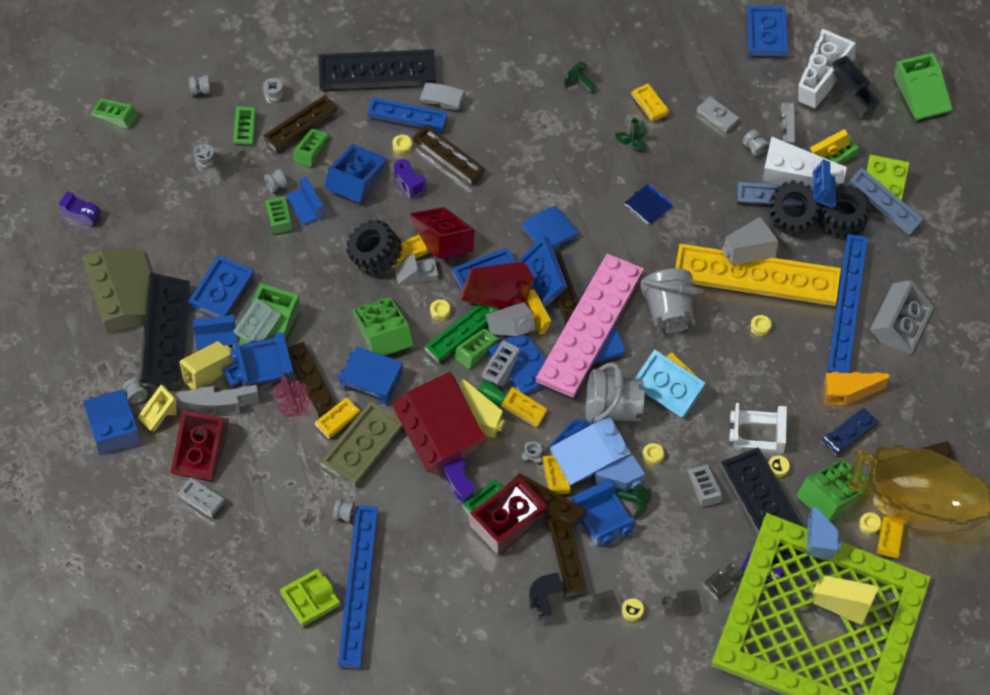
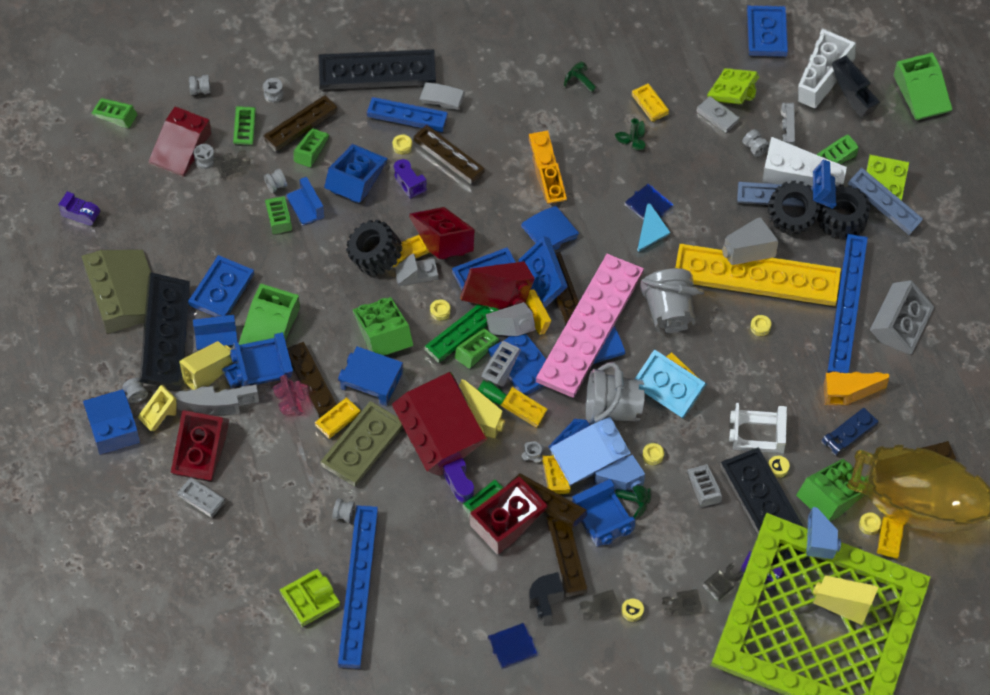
(178, 139): none -> slope
(257, 322): sand green plate -> none
(512, 645): none -> clear blue piece
(546, 167): none -> light orange slope
(652, 229): none -> medium azure tile
(734, 86): none -> lime plate
(831, 145): yellow plate -> none

